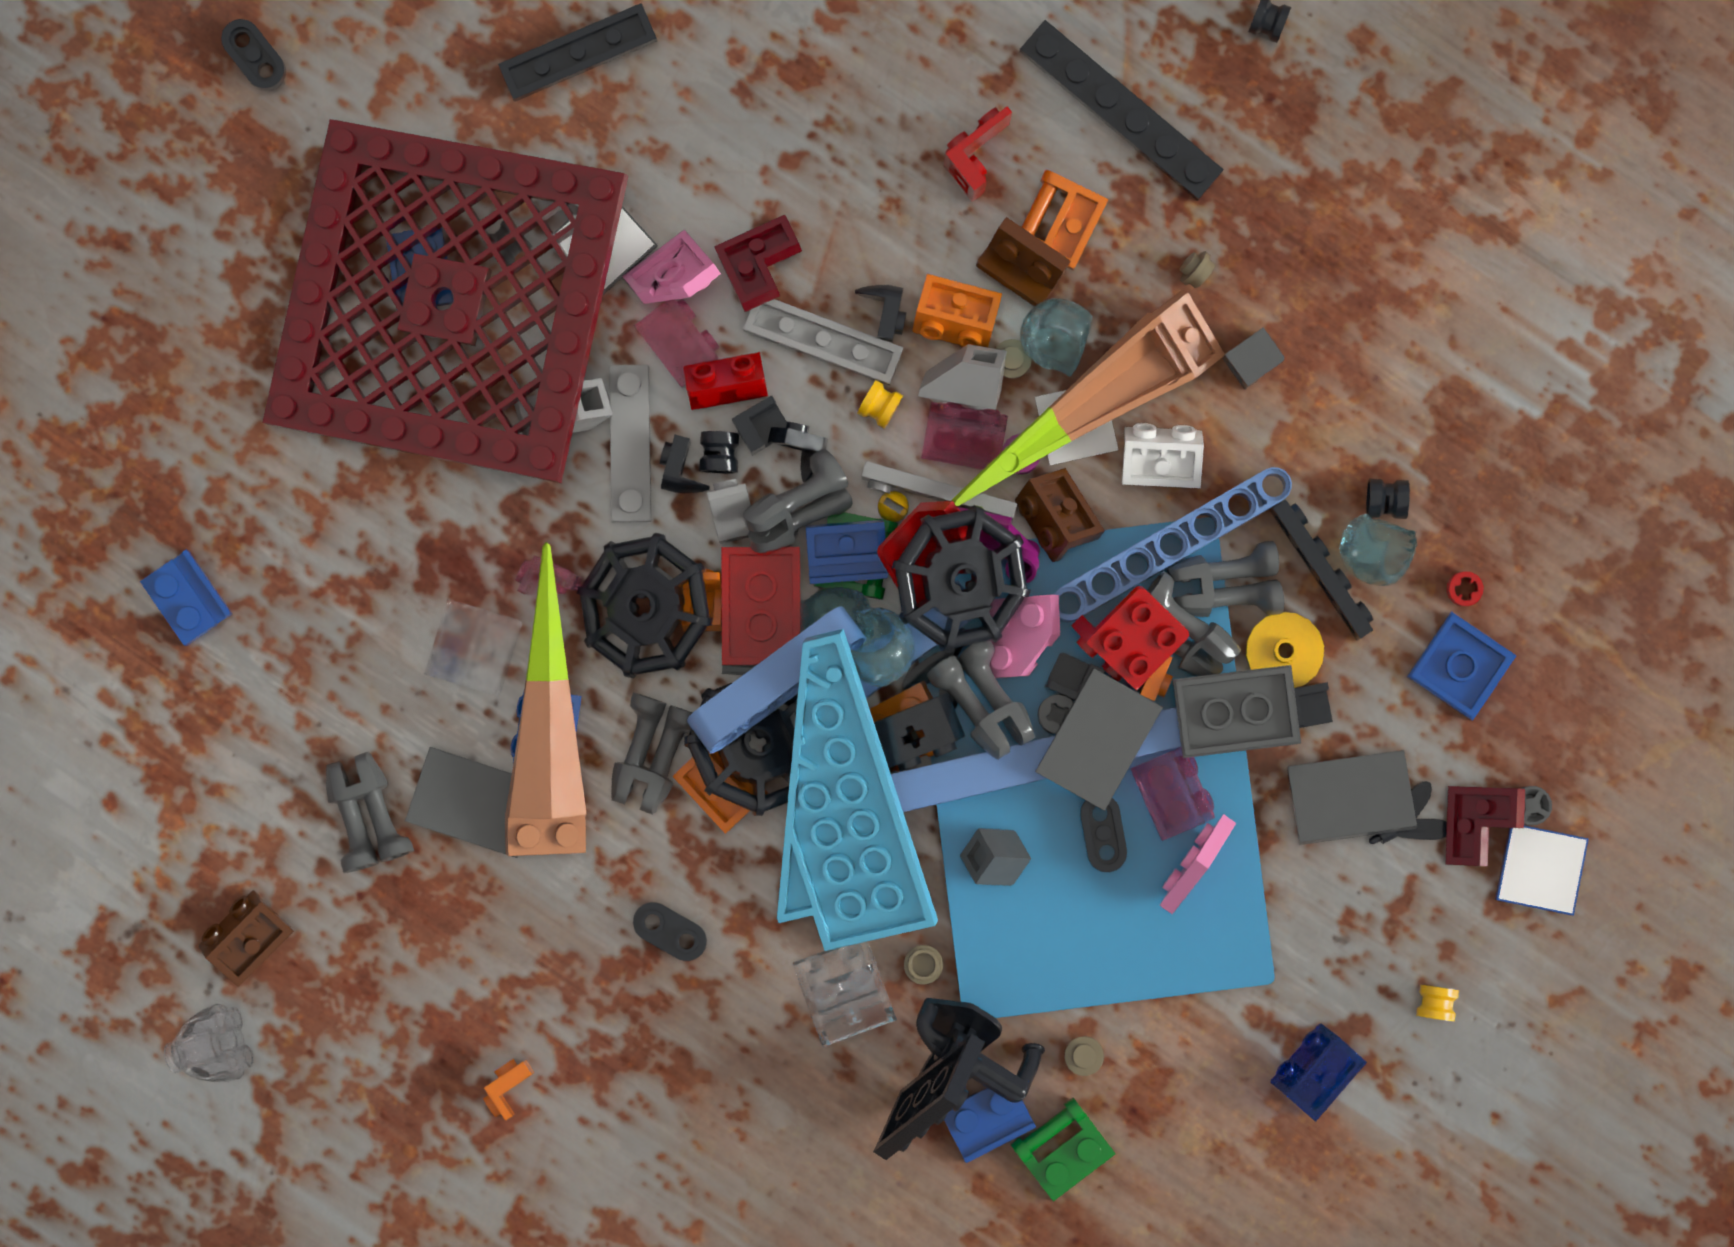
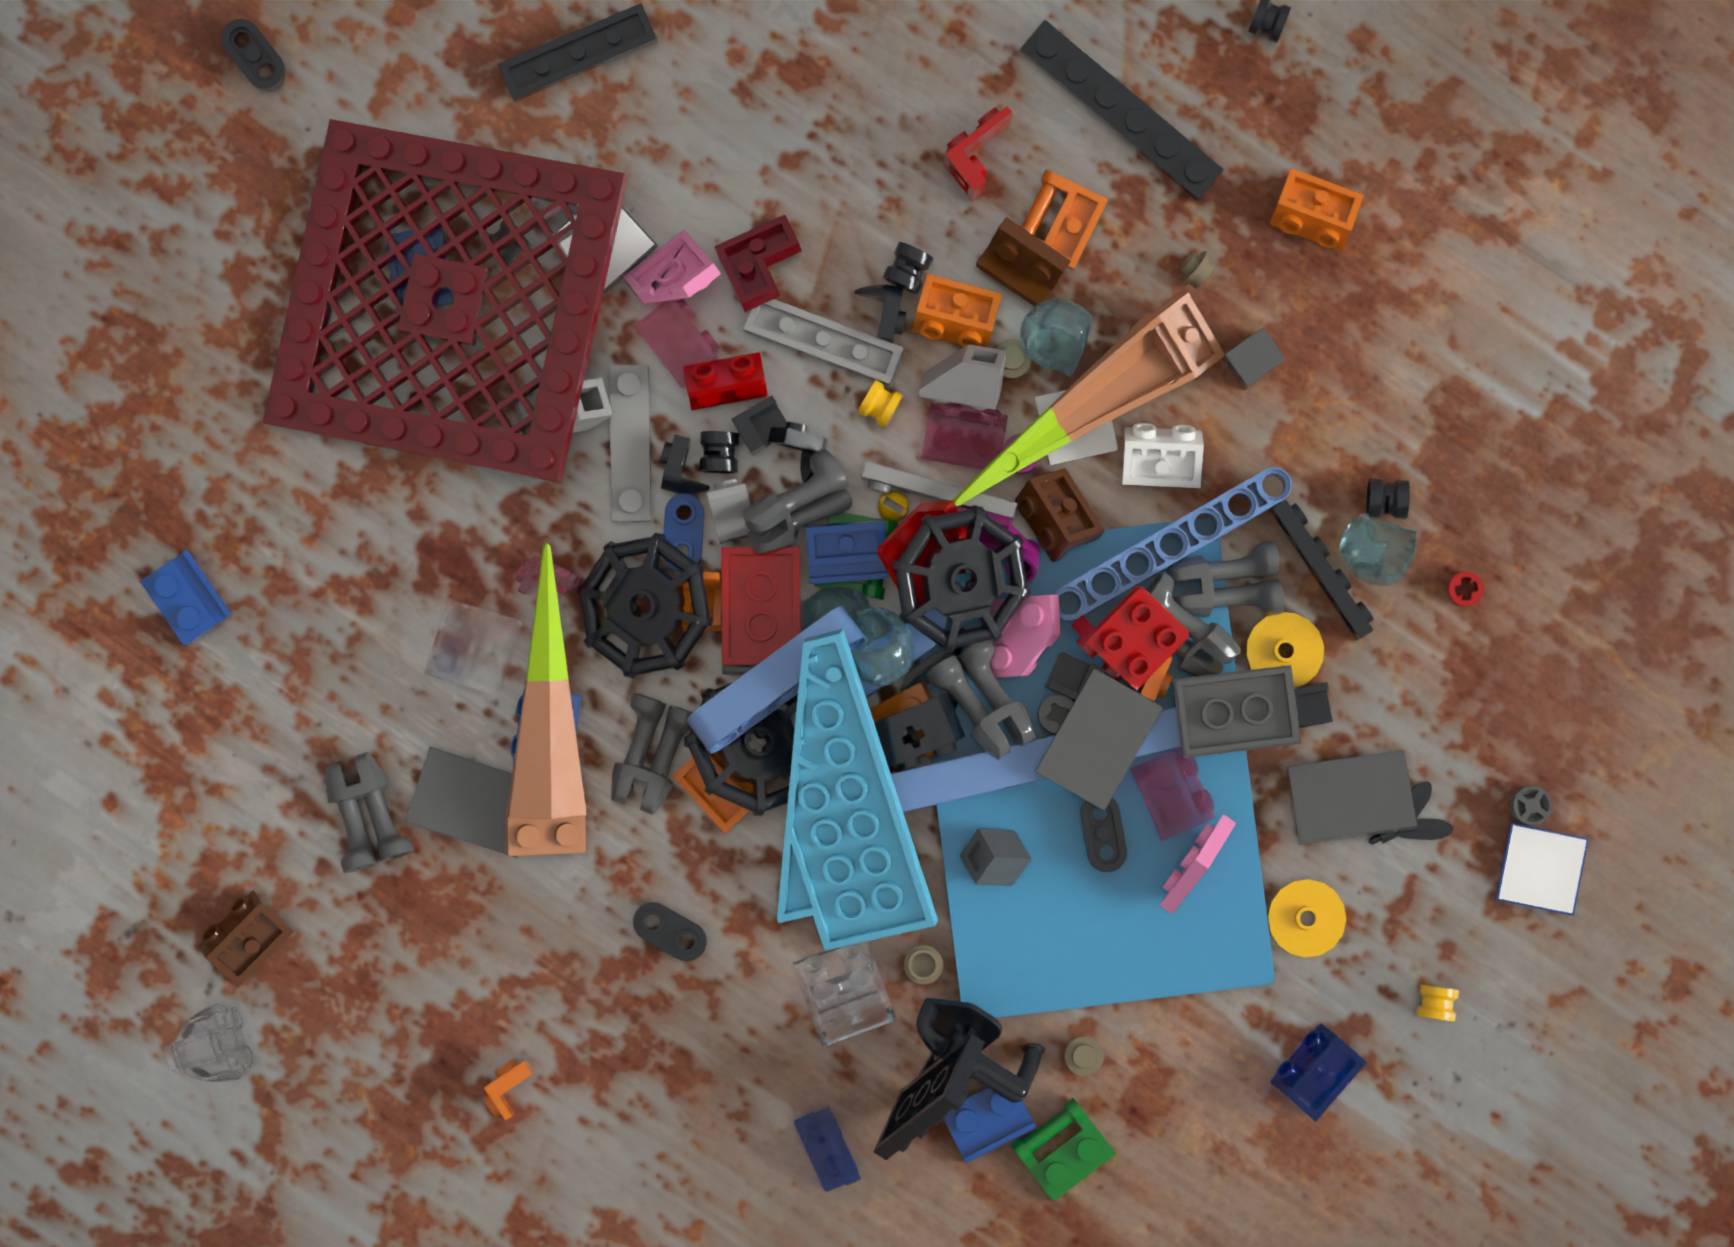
(684, 532): none -> blue plate
(827, 1148): none -> clear blue bracket
(903, 275): none -> black wheel
(1285, 918): none -> yellow plate
(1316, 210): none -> orange bracket
(1461, 666): blue tile -> none
(1470, 816): dark red plate -> none

